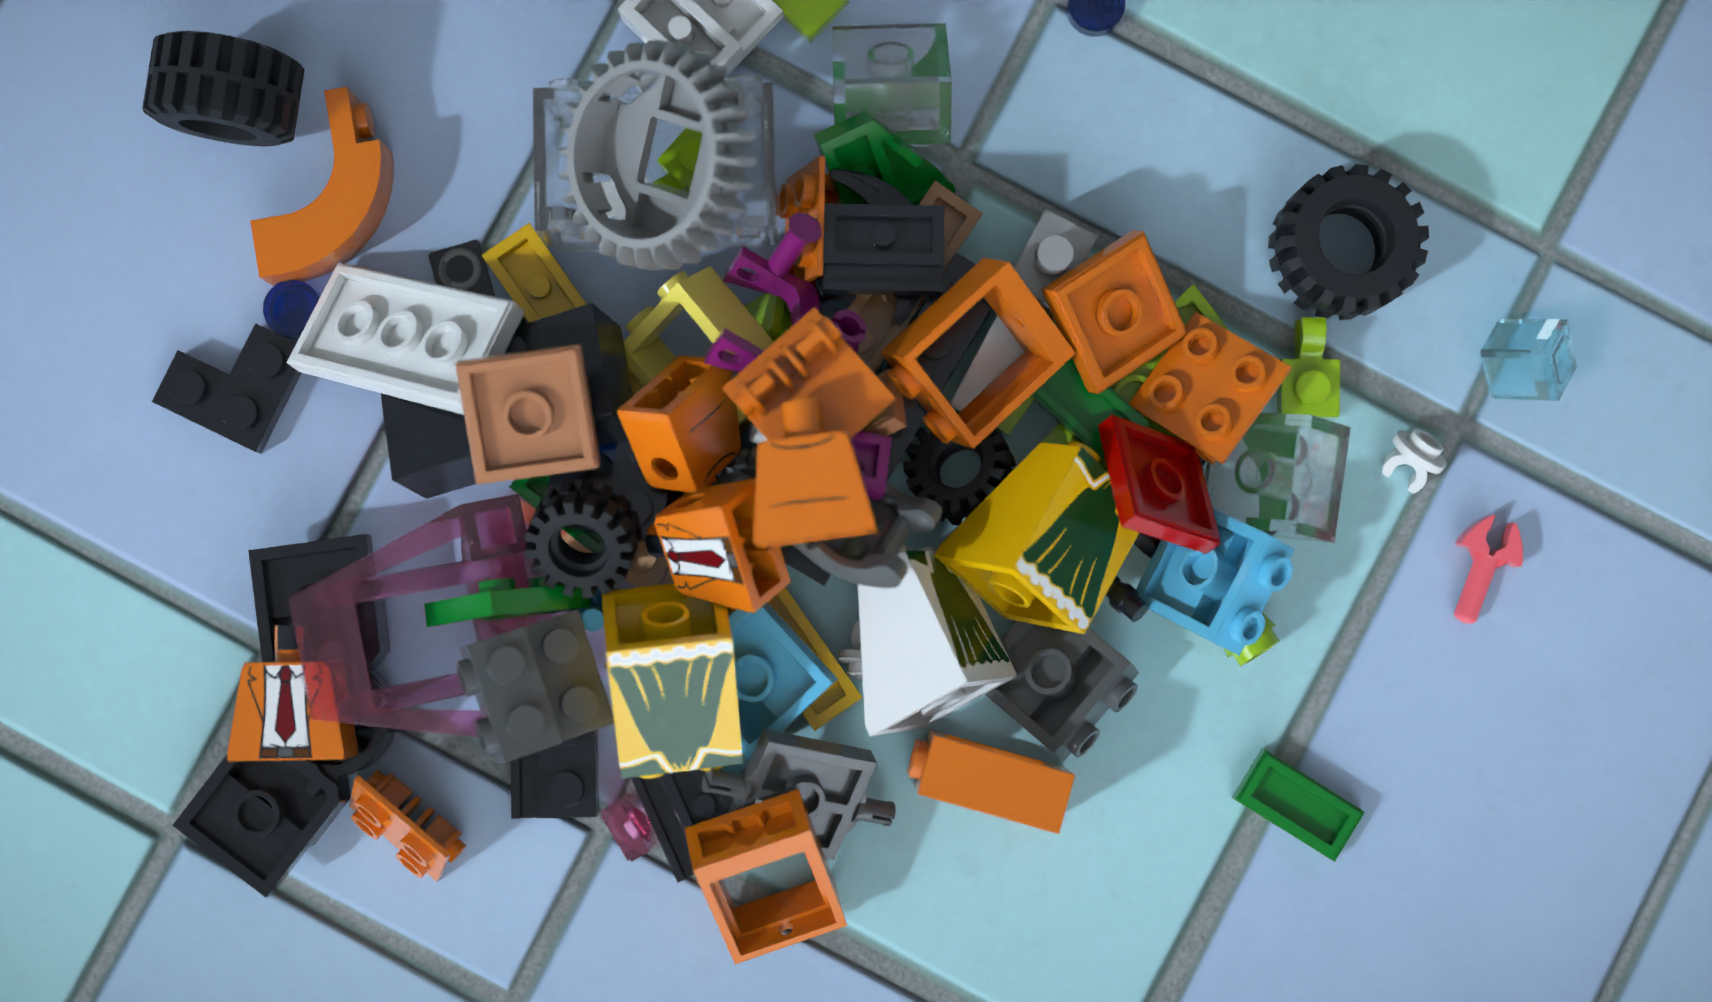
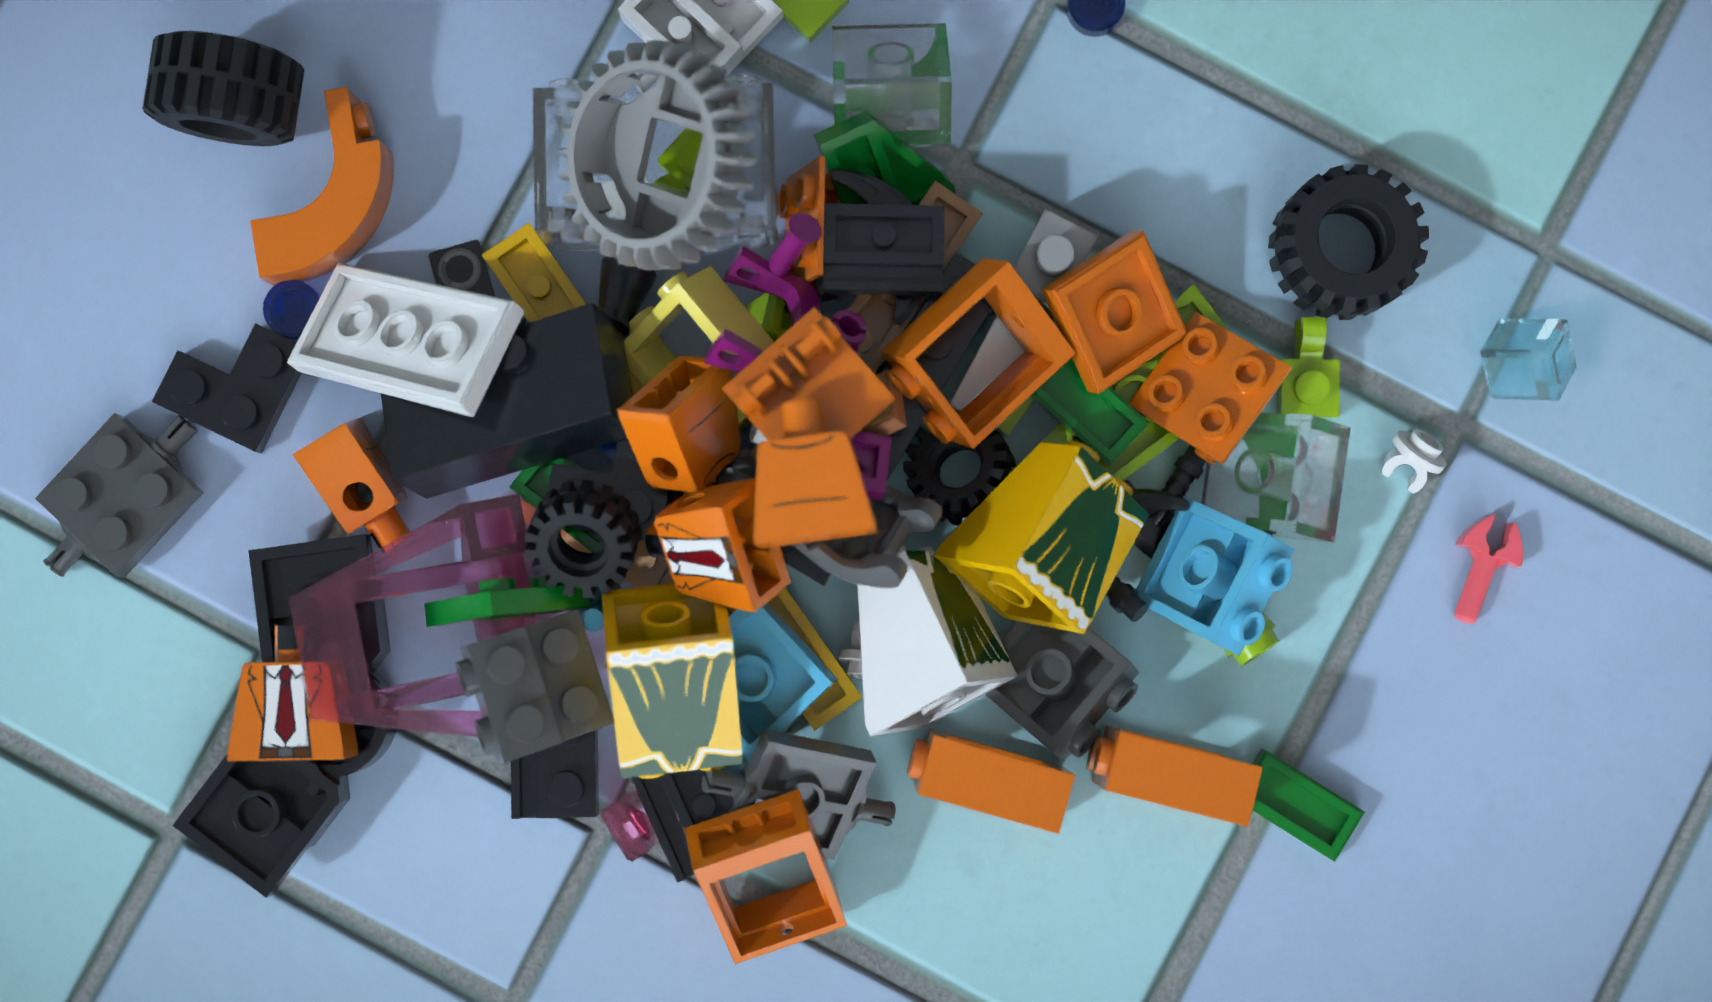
(119, 495): none -> dark grey plate
(337, 465): none -> orange torso
(378, 814): orange hinge -> none
(528, 413): nougat plate -> none
(623, 290): none -> black cone
(1158, 485): red plate -> none
(1174, 775): none -> orange window

